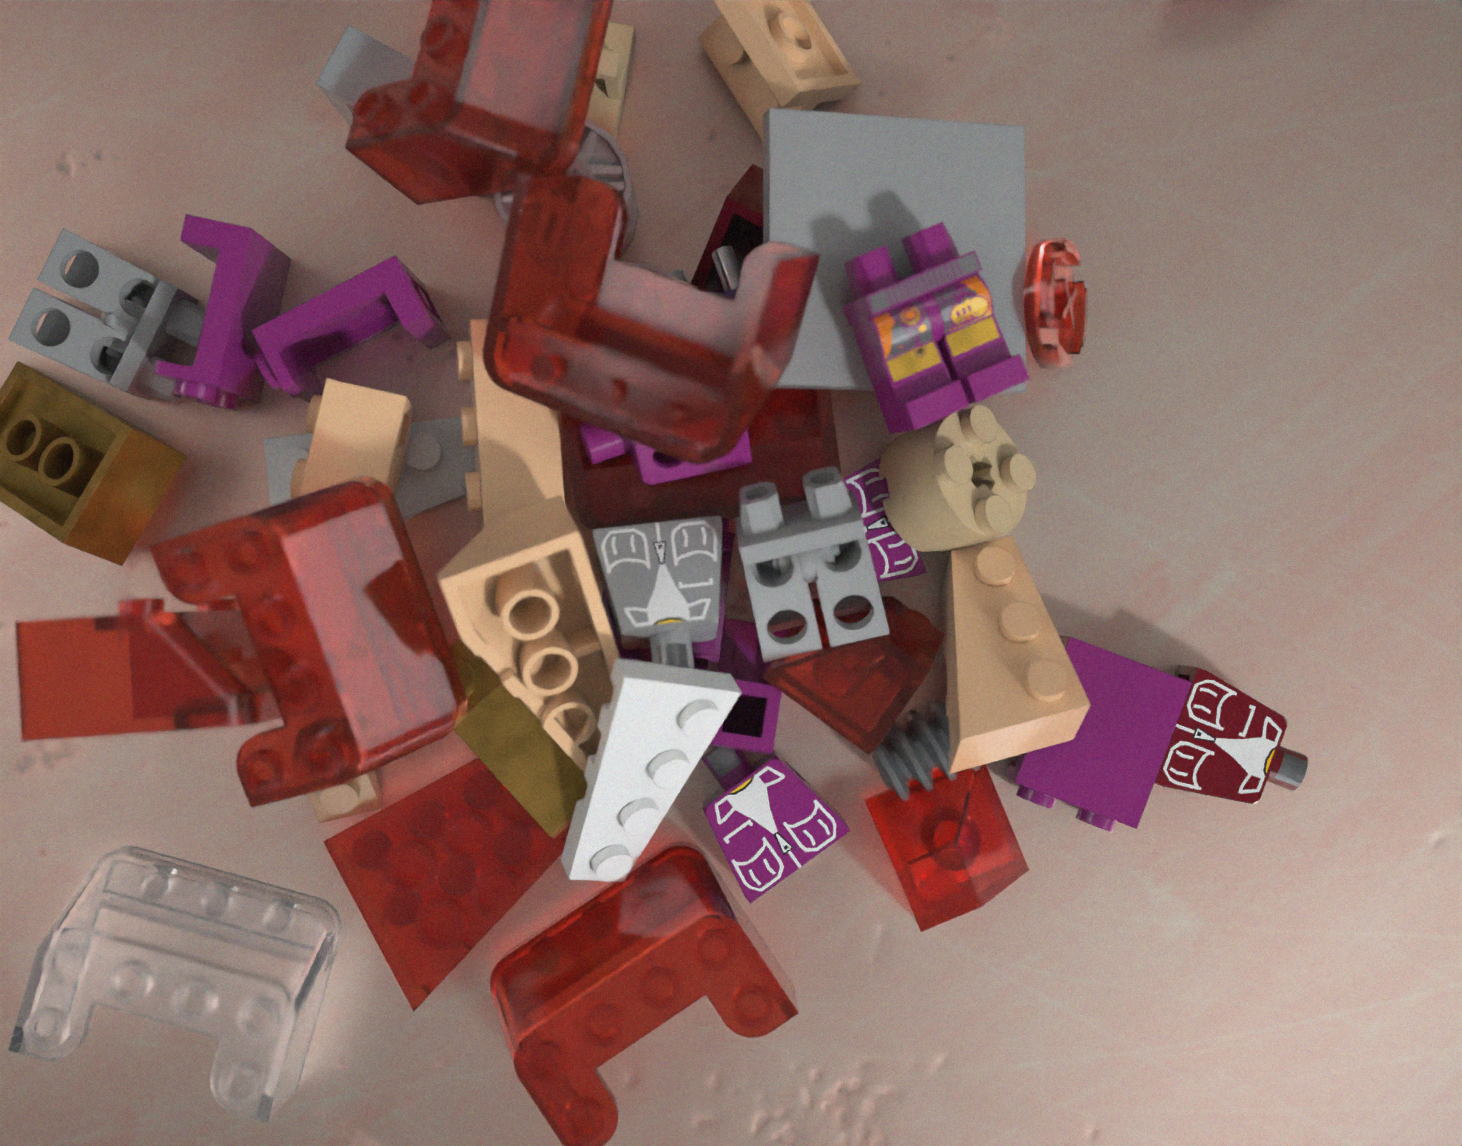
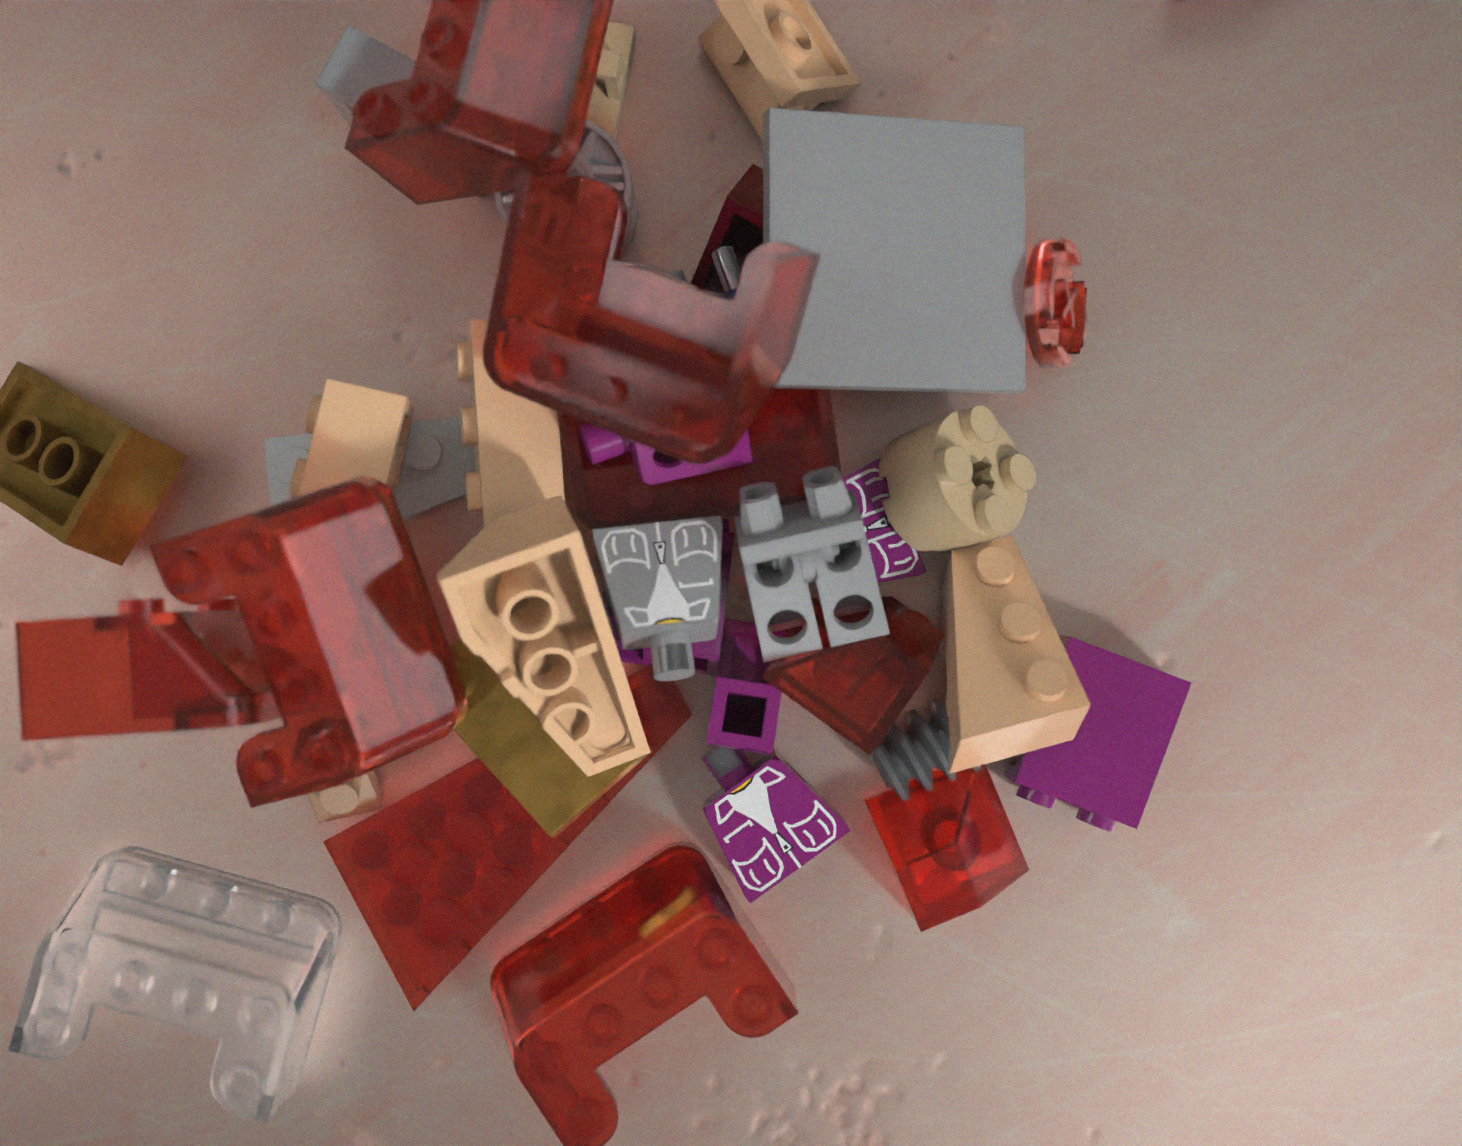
(137, 323): light grey hips -> none
(242, 296): magenta panel -> none
(342, 320): magenta panel -> none
(647, 750): white wing -> none
(930, 336): magenta hips -> none
(1227, 743): dark red torso -> none

